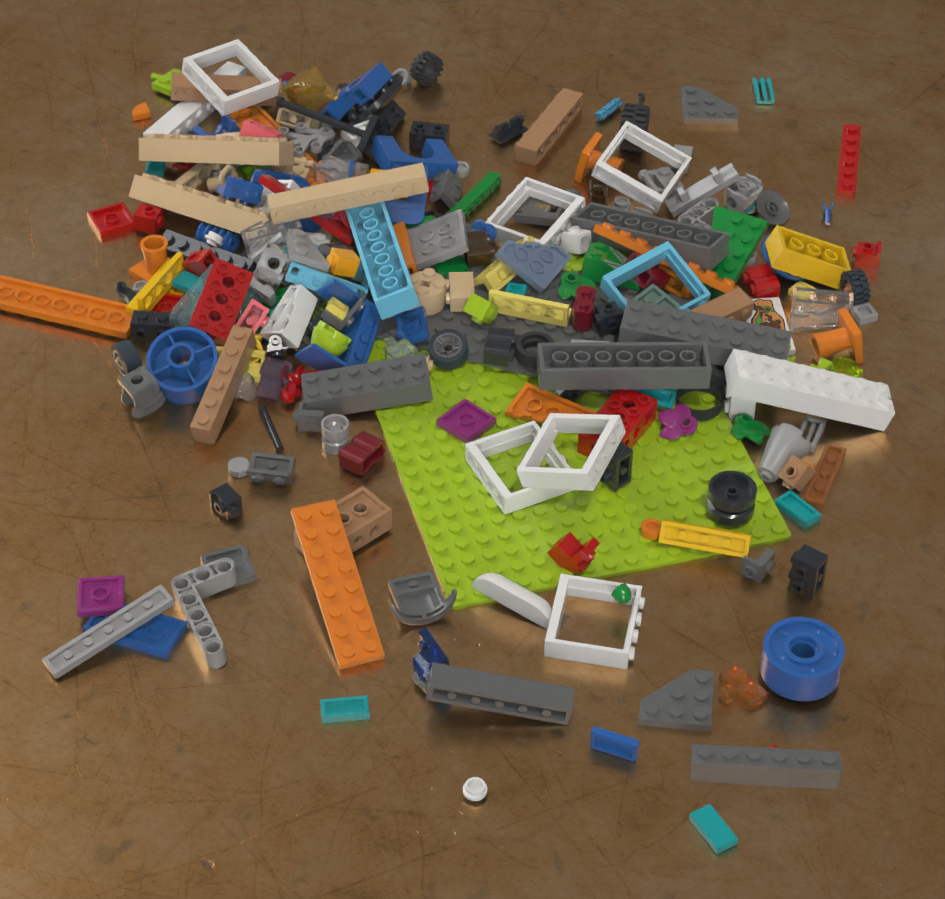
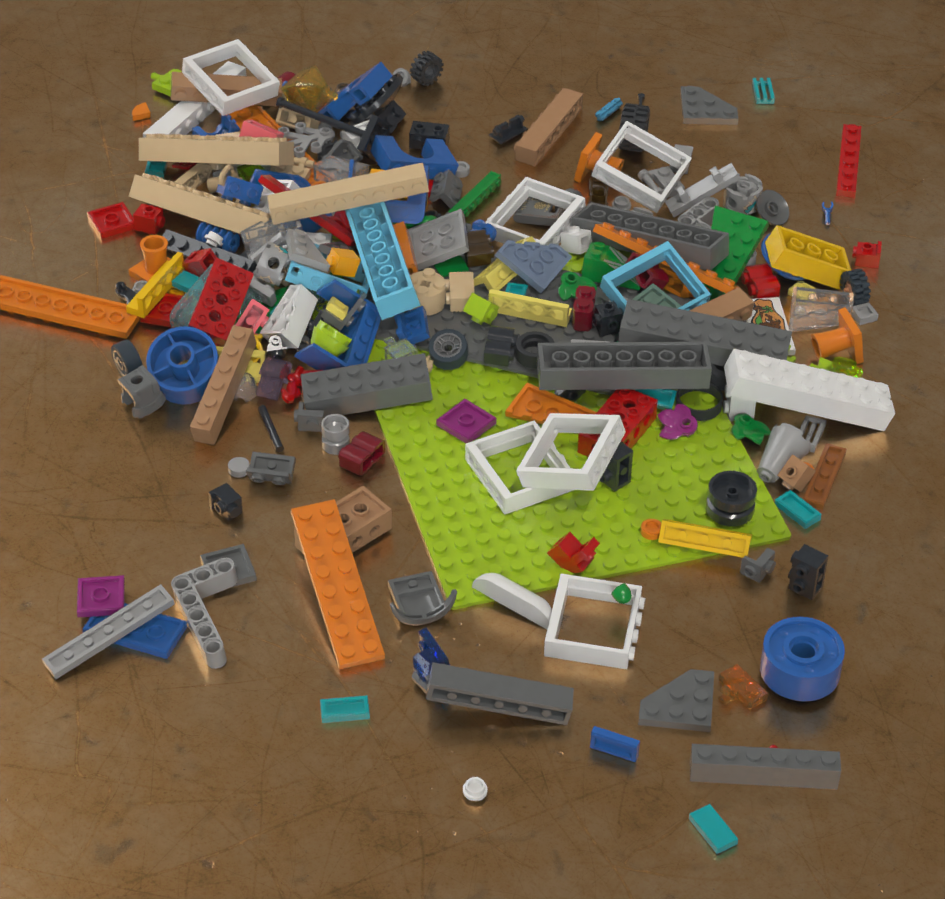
(148, 325): black brick -> none

